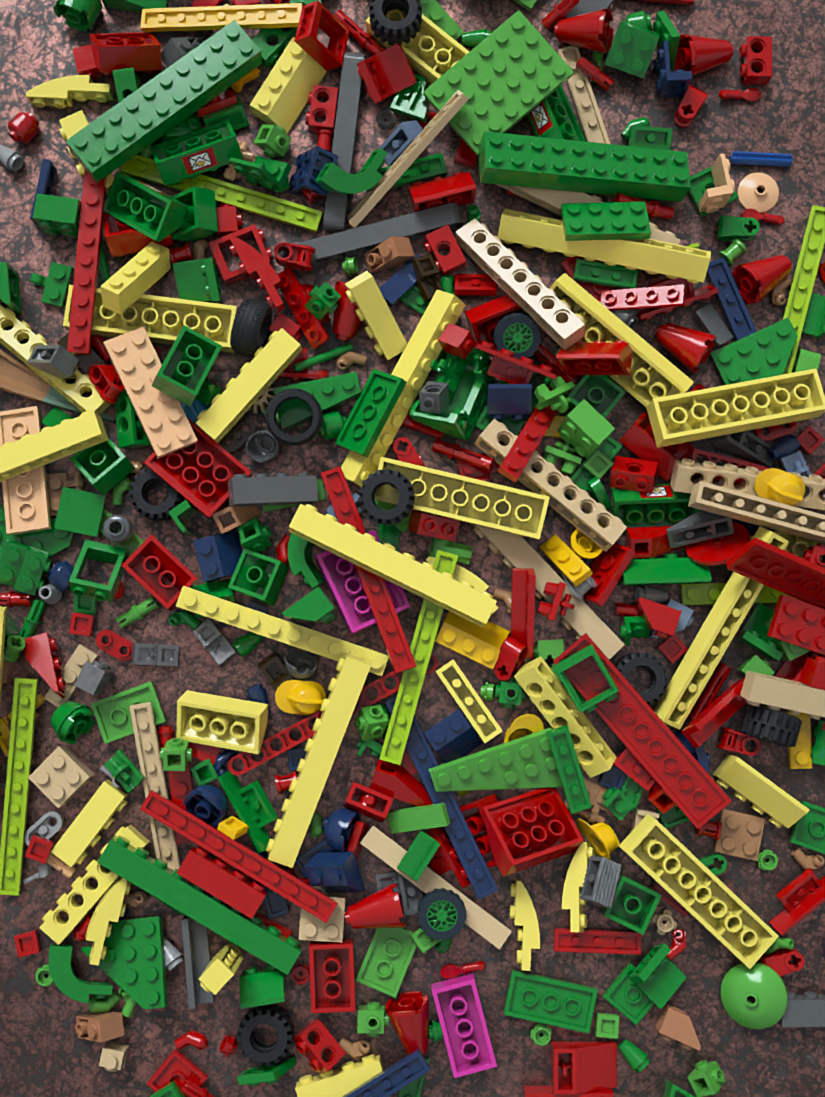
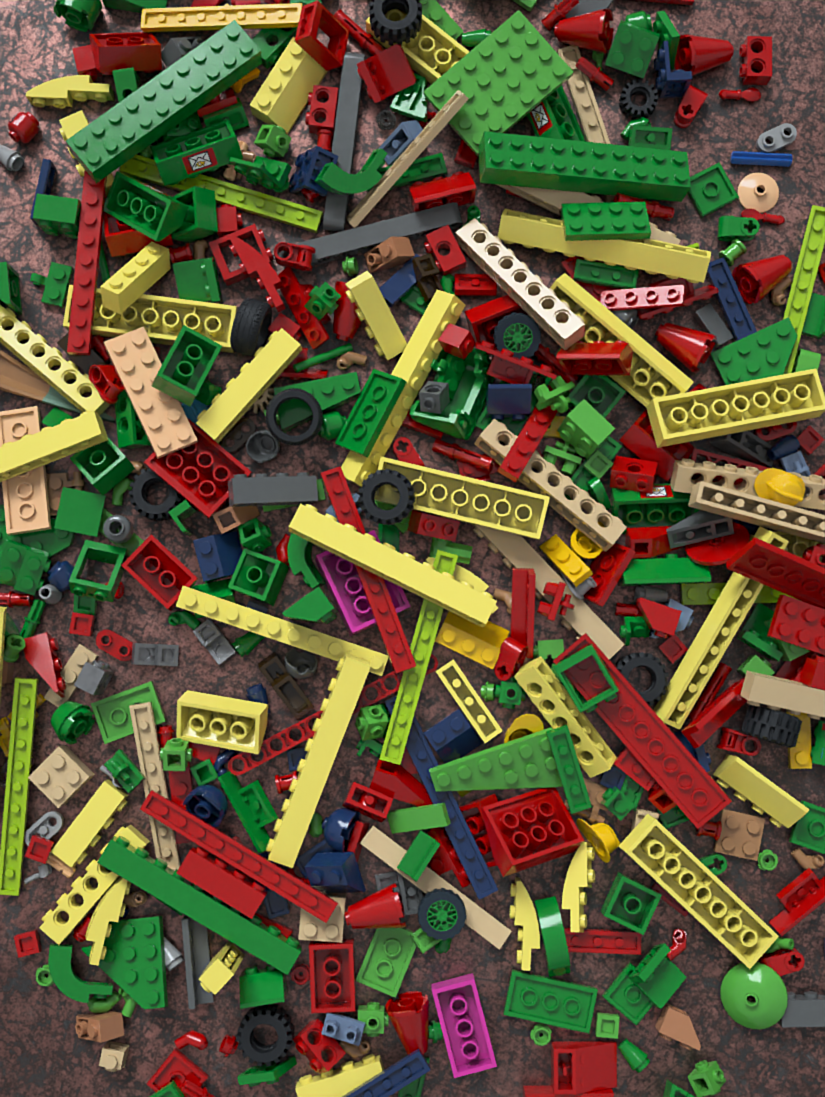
(53, 360): dark grey slope -> none
(137, 612): bright green pin -> none
(232, 827): yellow tile -> none
(300, 697): yellow piece -> none
(343, 1028): none -> sand blue hips
(451, 970): red piece -> none
(553, 936): none -> green arch
(600, 882): dark grey brick -> none
(640, 88): none -> black tyre
(670, 923): tan plate -> none
(724, 187): light nougat bracket -> none
(777, 138): none -> light grey plate

